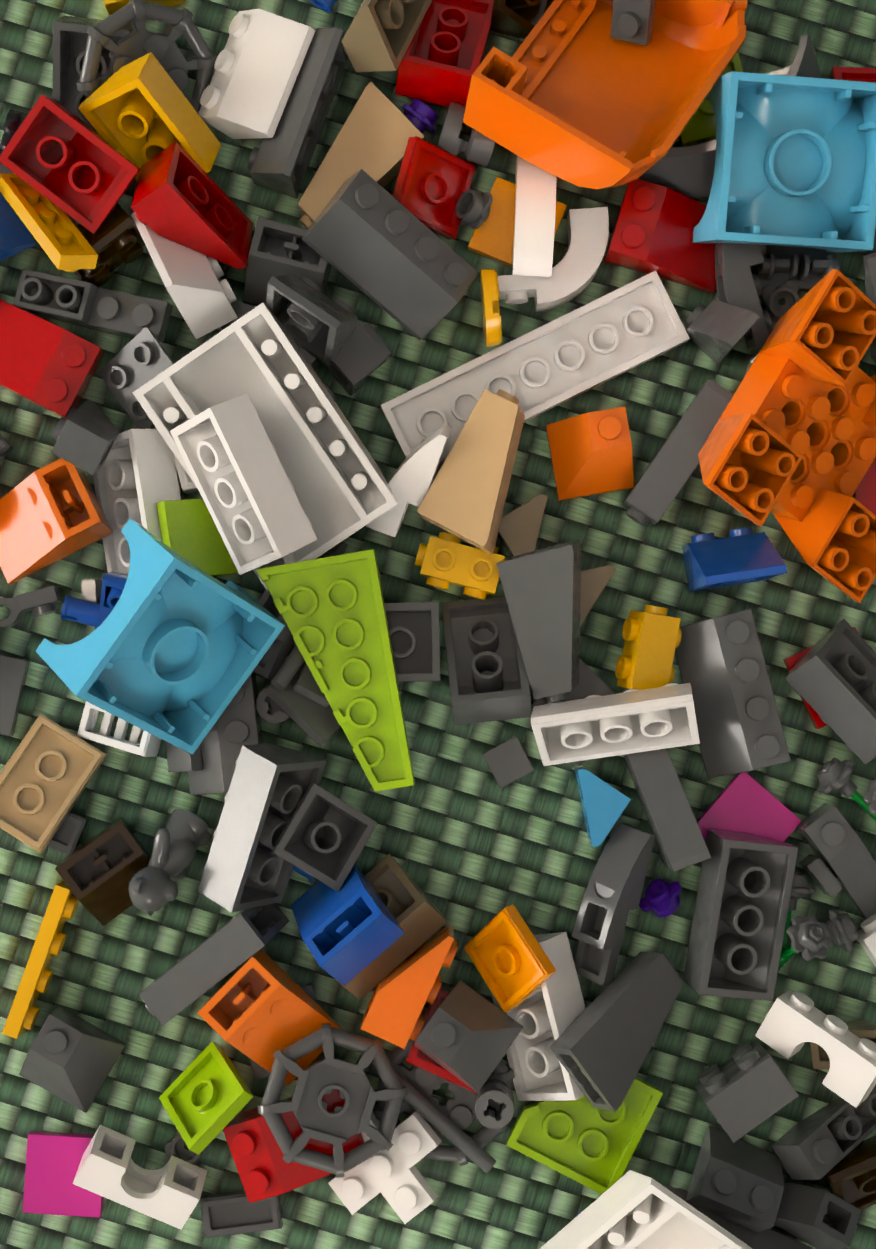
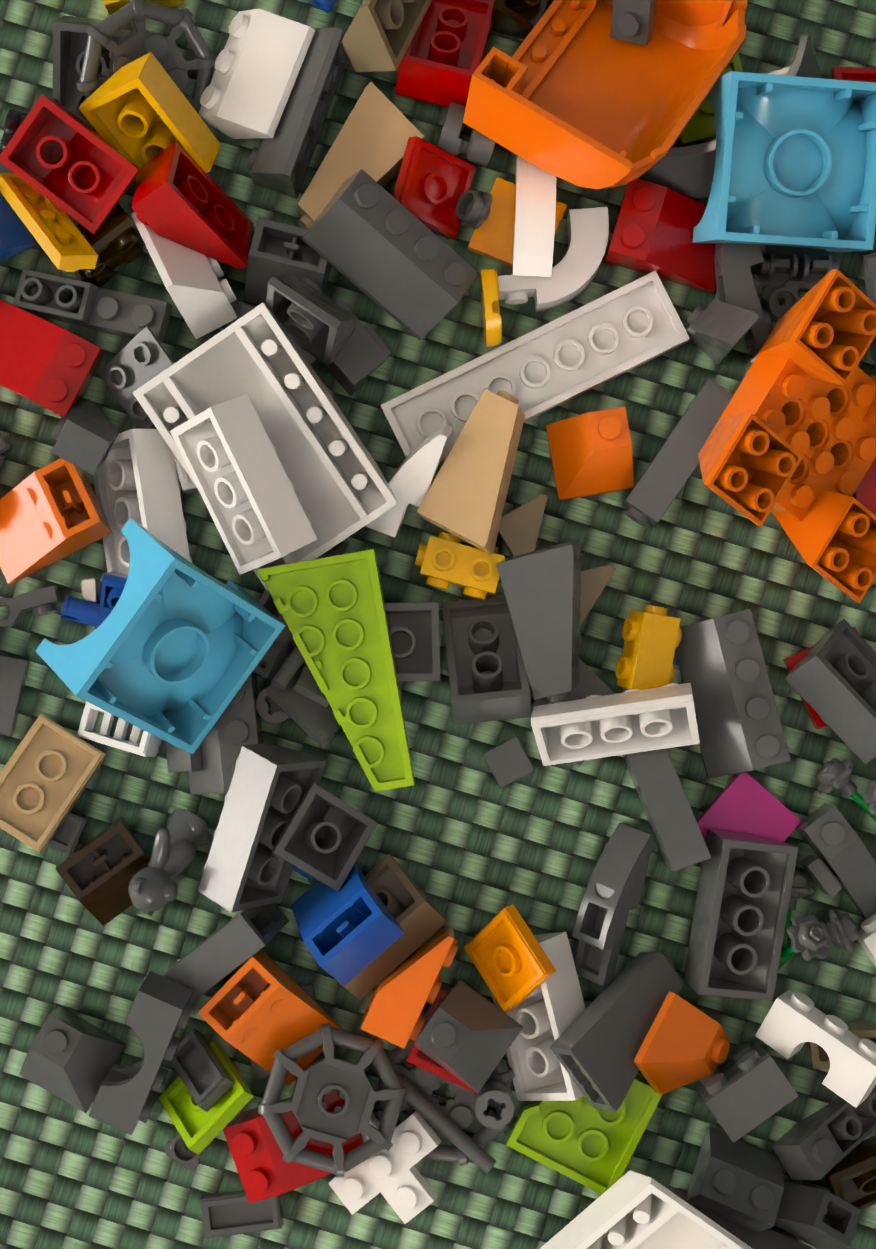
(36, 974): yellow plate -> none
(50, 1174): dark pink tile -> none
(155, 1017): none -> dark grey arch
(162, 1193): white arch -> none
(193, 534): lime tile -> none
(201, 1070): none -> dark grey tile
(420, 116): dark purple plate -> none
(600, 805): dark azure slope -> none
(661, 898): dark purple plate -> none
(681, 1046): none -> orange slope
(730, 560): blue slope -> none

